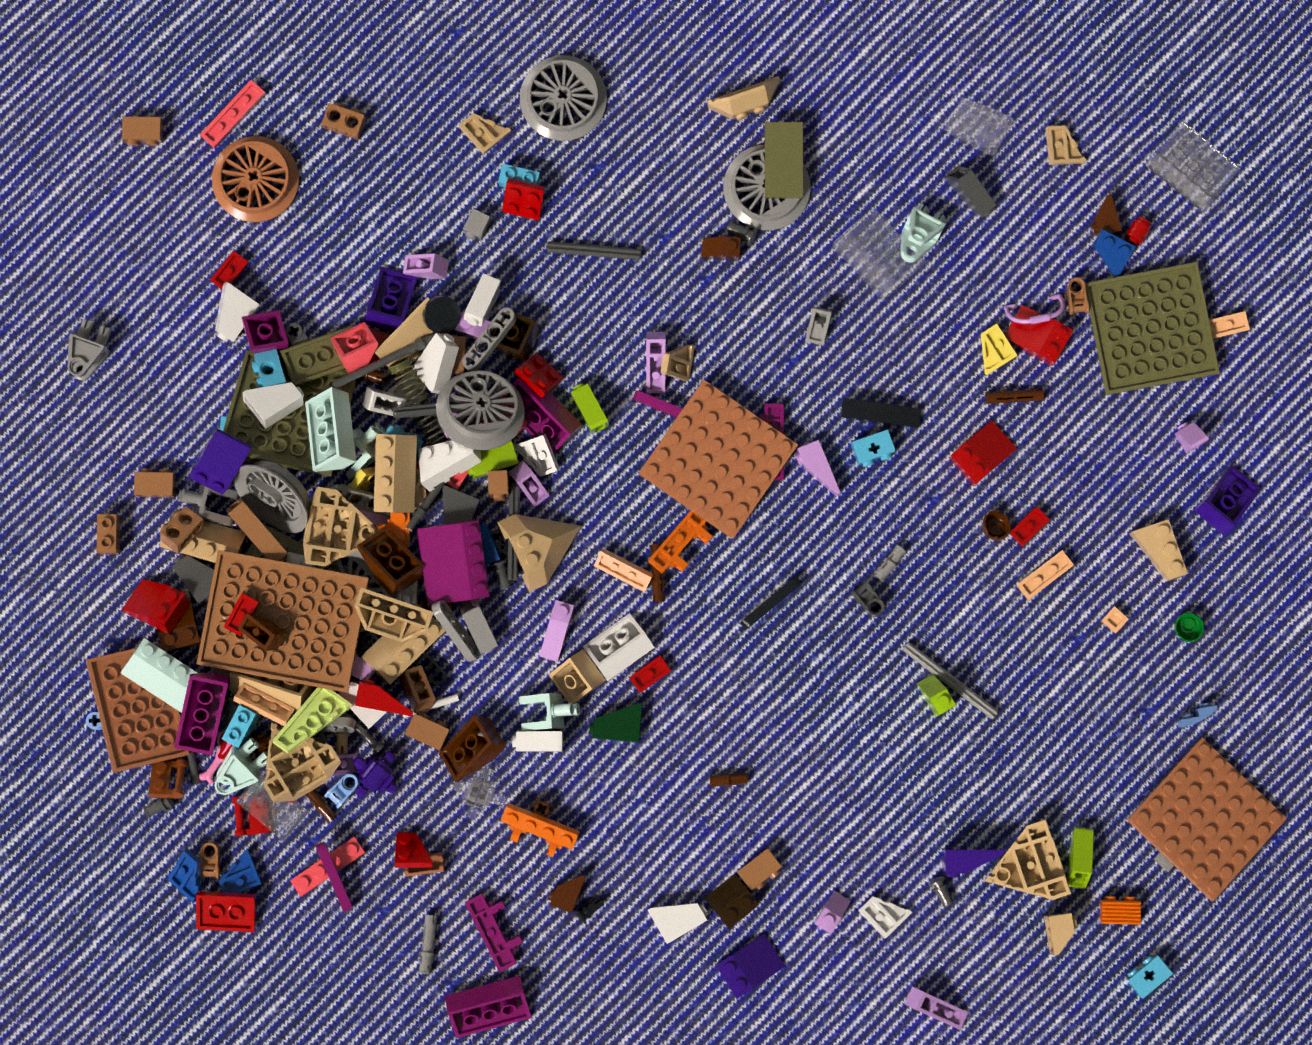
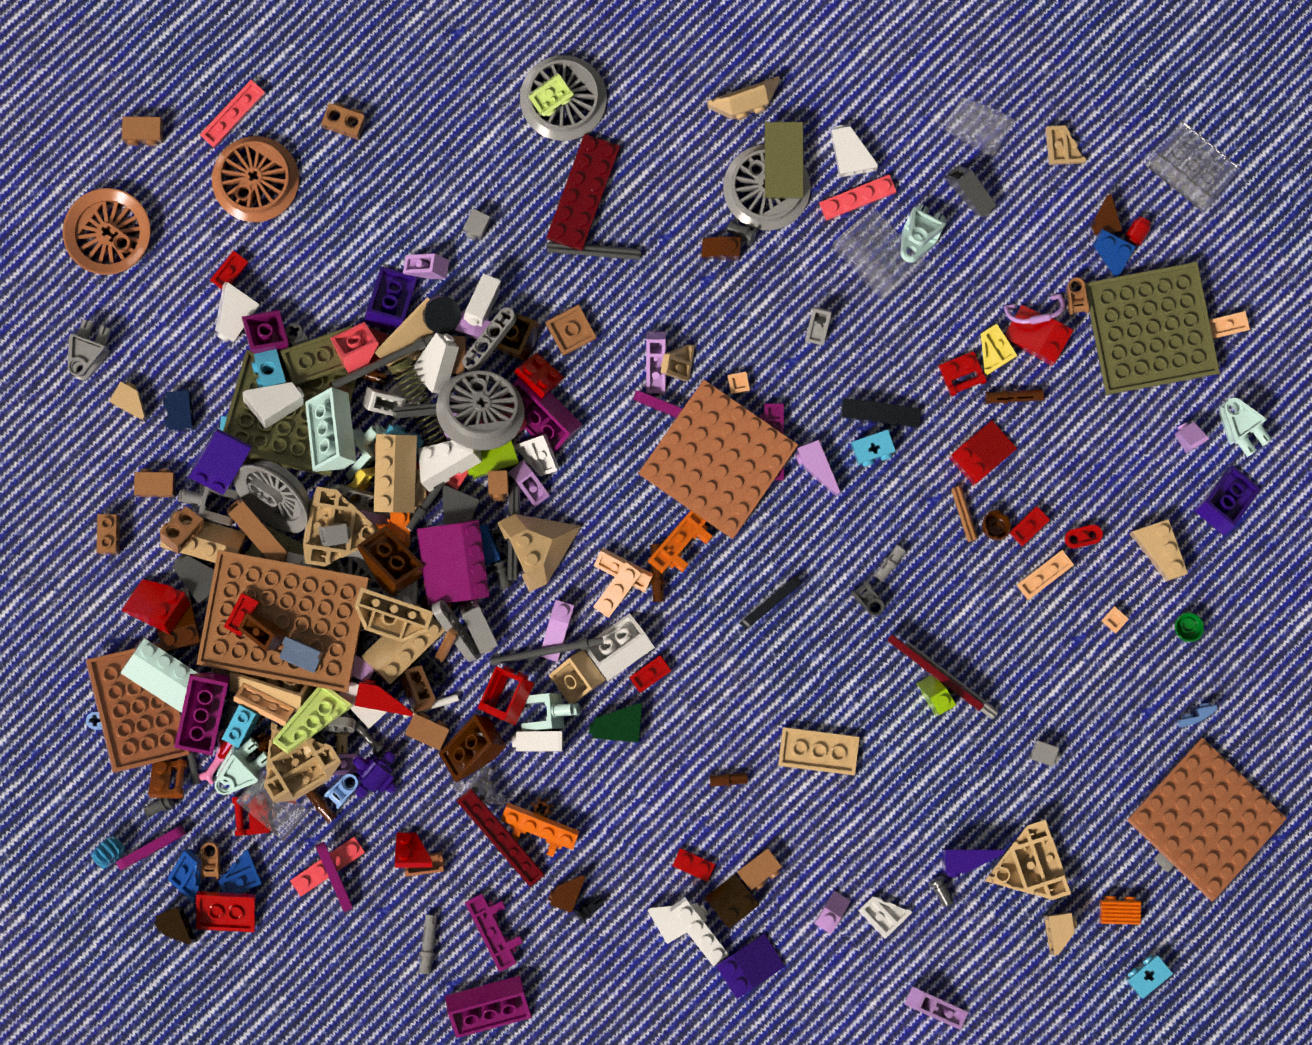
(81, 215): none -> nougat piece
(108, 852): none -> dark azure gear
(129, 400): none -> tan slope
(151, 848): none -> magenta beam
(175, 925): none -> dark brown slope
(179, 411): none -> dark blue brick
(300, 654): none -> sand blue panel
(334, 534): none -> light grey brick
(446, 645): none -> medium nougat axle
(483, 132): tan wing -> none
(495, 689): none -> red window
(500, 837): none -> dark red tile
(517, 173): medium azure brick -> none
(523, 199): red plate -> none
(550, 95): none -> yellowish green bracket
(570, 330): none -> medium nougat plate
(582, 644): none -> dark grey bar
(583, 192): none -> dark red plate
(589, 408): lime slope -> none
(617, 589): none -> light nougat plate
(693, 865): none -> red plate
(699, 931): none -> white plate
(738, 383): none -> light nougat plate
(818, 751): none -> tan plate
(850, 153): none -> white slope
(857, 197): none -> coral plate
(934, 671): none -> dark red tile
(959, 368): none -> red plate
(964, 513): none -> medium nougat axle
(1045, 754): none -> light grey brick
(1080, 858): lime slope -> none
(1082, 536): none -> red plate
(1240, 423): none -> light aqua piece

